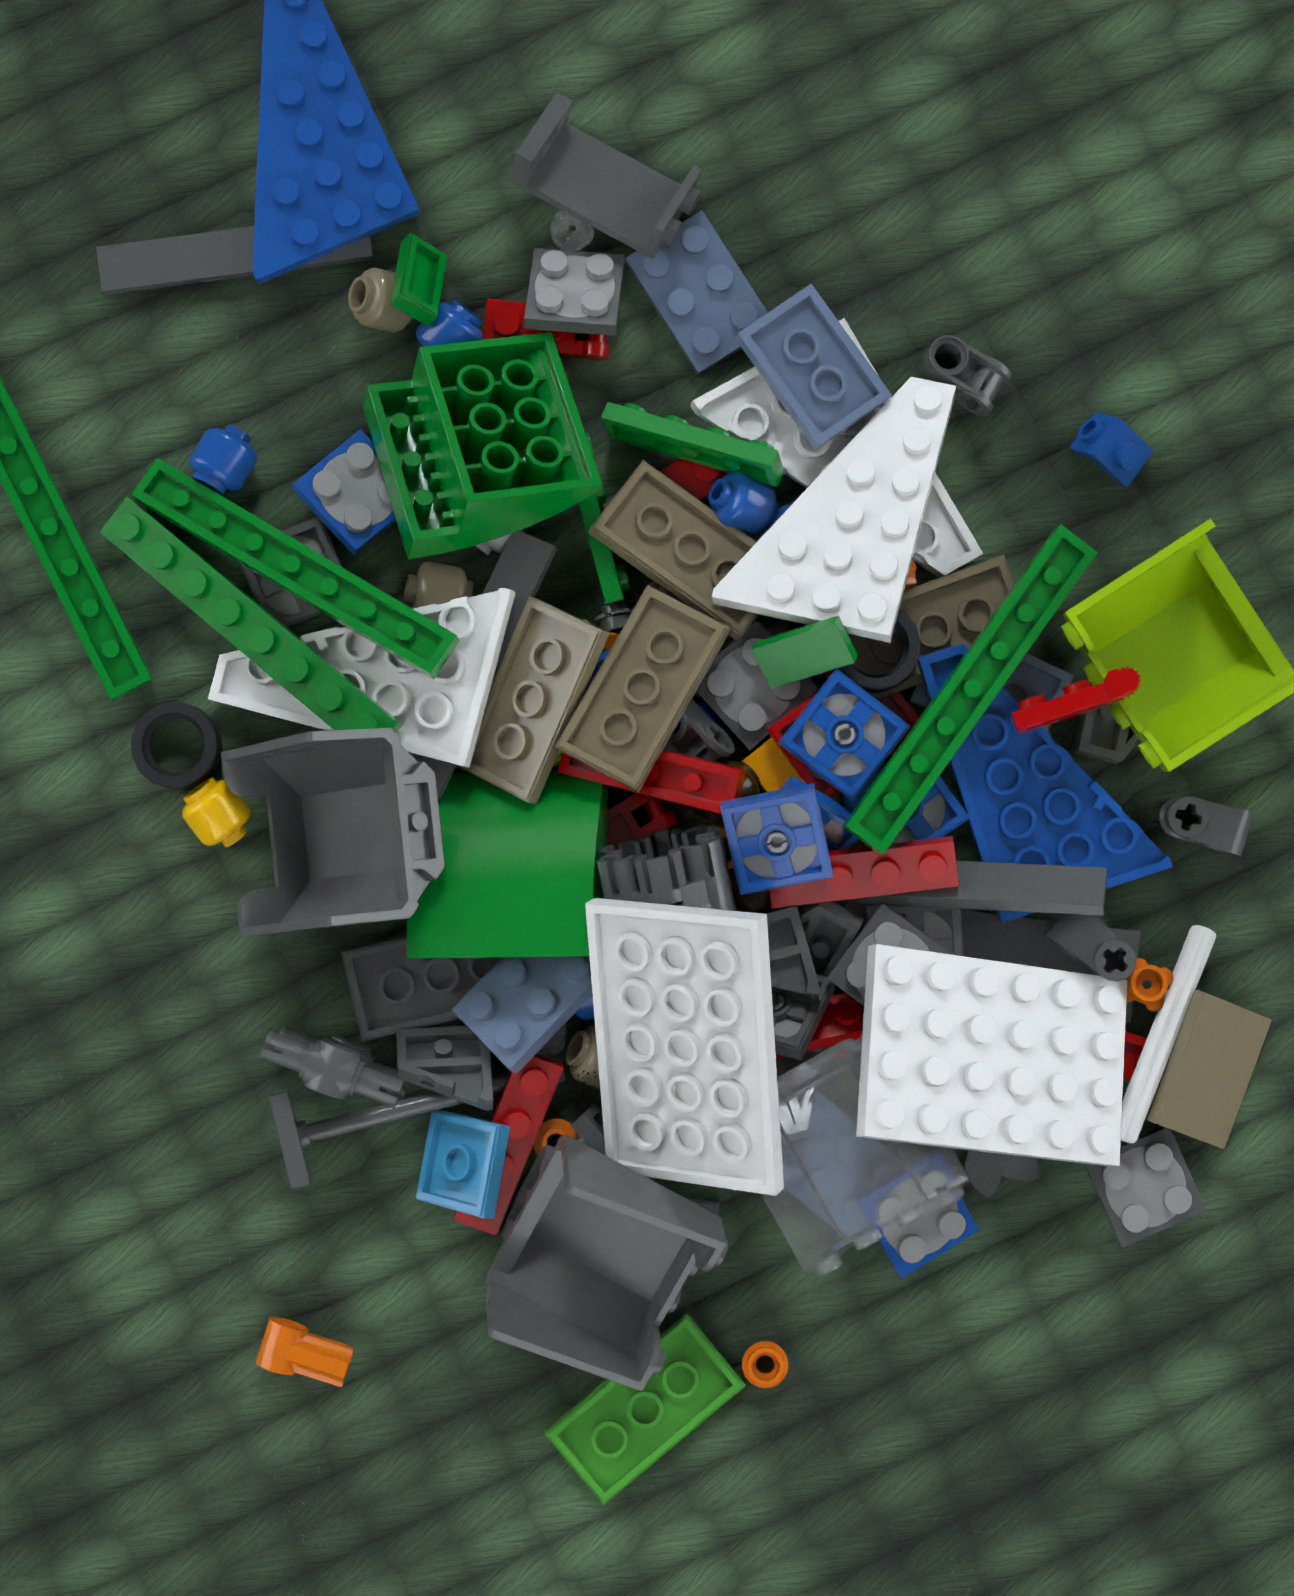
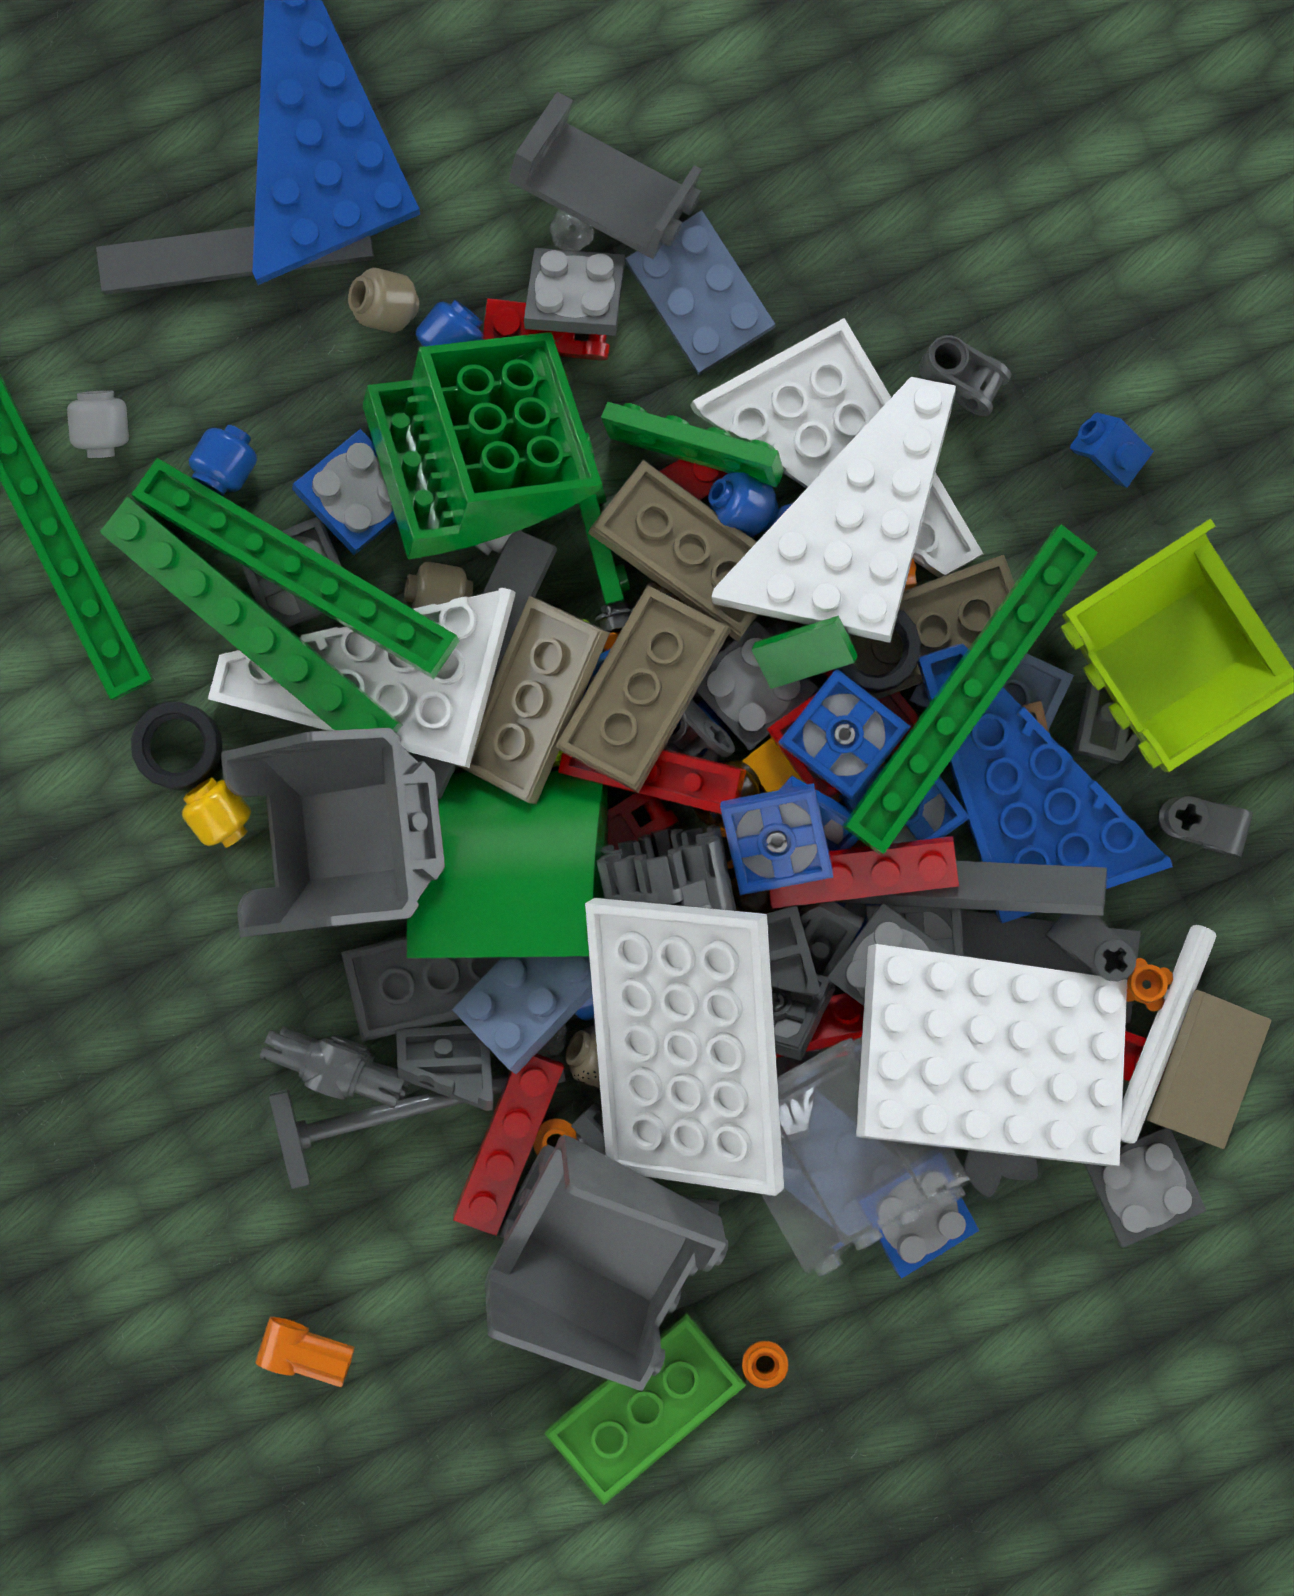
(98, 423): none -> light grey head
(418, 279): green tile -> none
(463, 1163): dark azure tile -> none
(813, 366): sand blue plate -> none
(1077, 700): red hinge -> none

